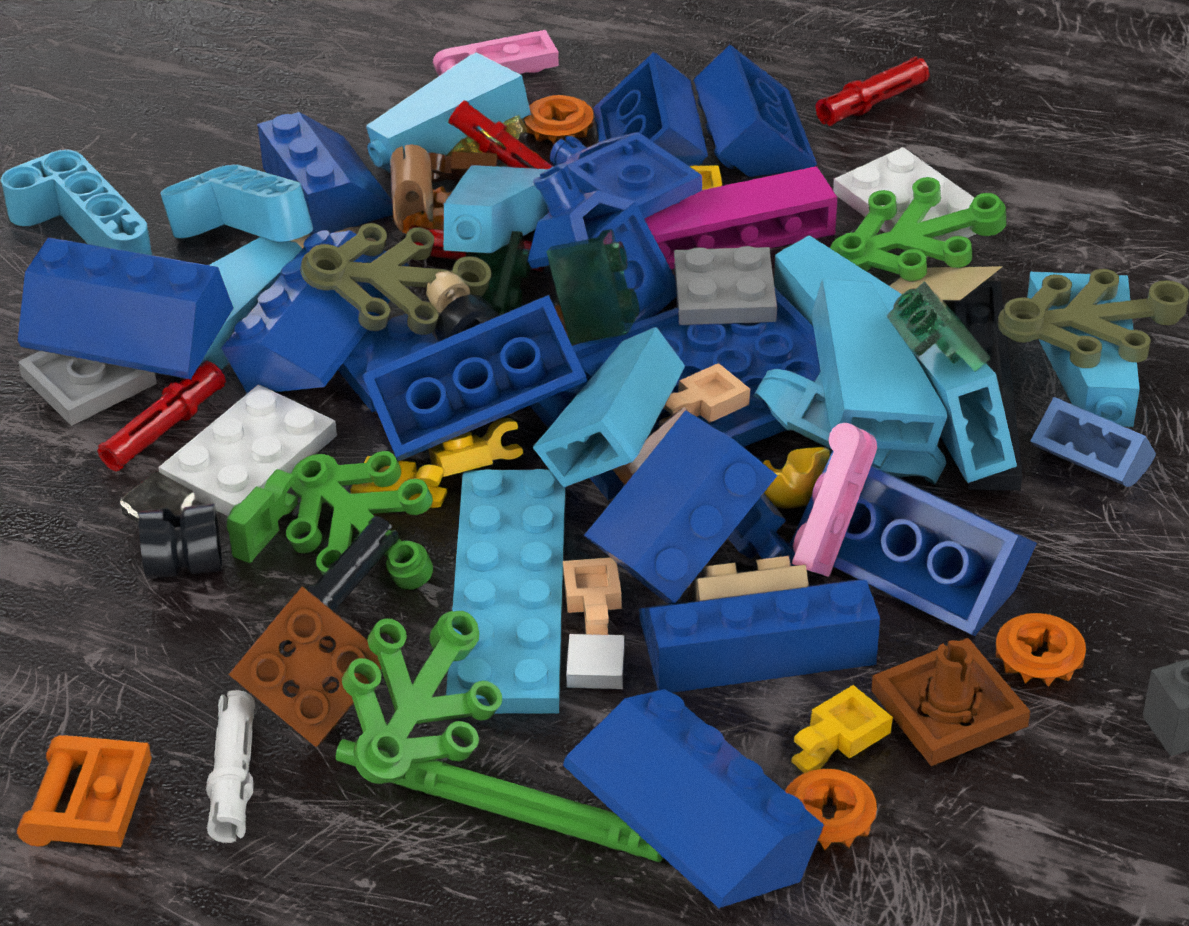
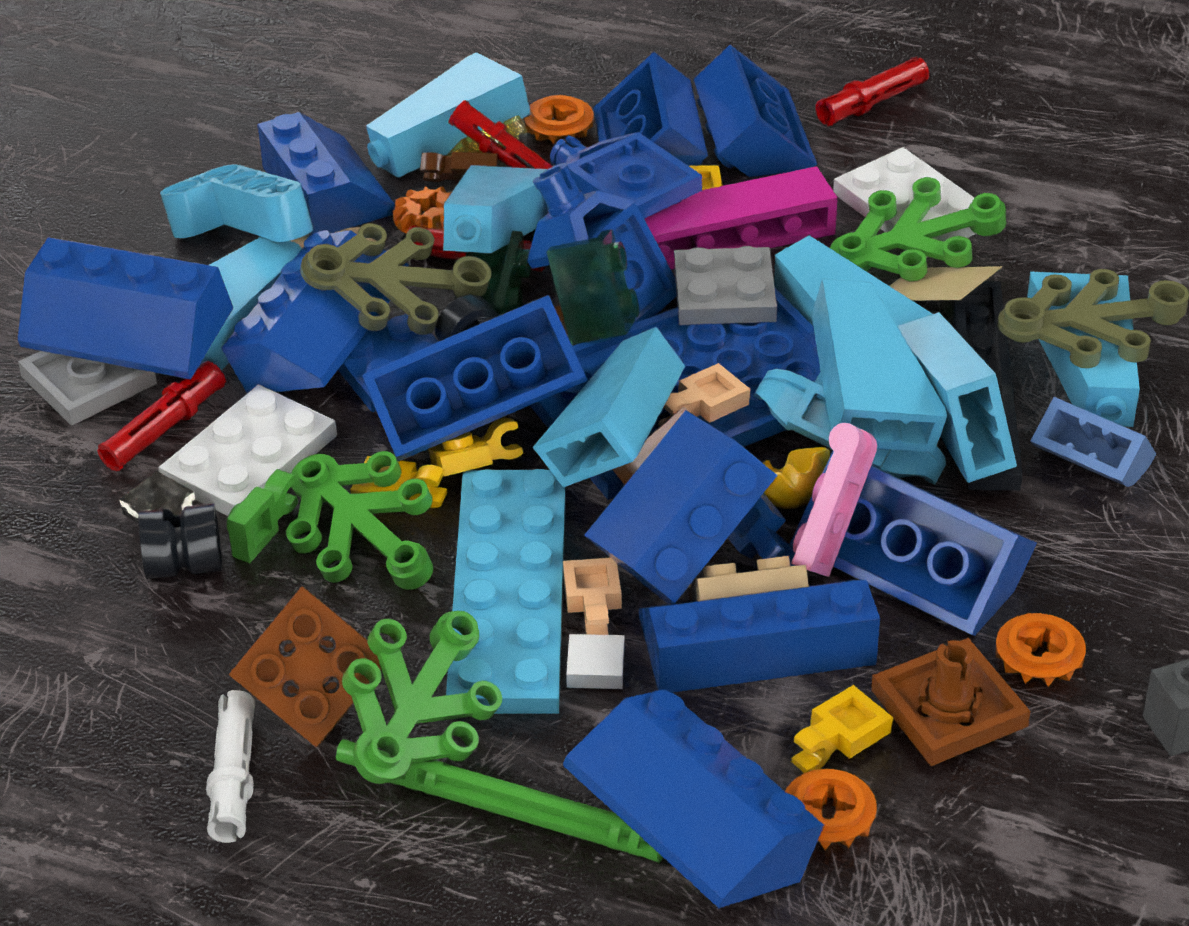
(73, 188): medium azure beam -> none
(101, 797): orange plate -> none
(353, 565): black pin -> none
(411, 183): medium nougat piece -> none
(445, 282): tan hinge -> none
(519, 53): bright pink plate -> none
(927, 320): clear green bracket -> none

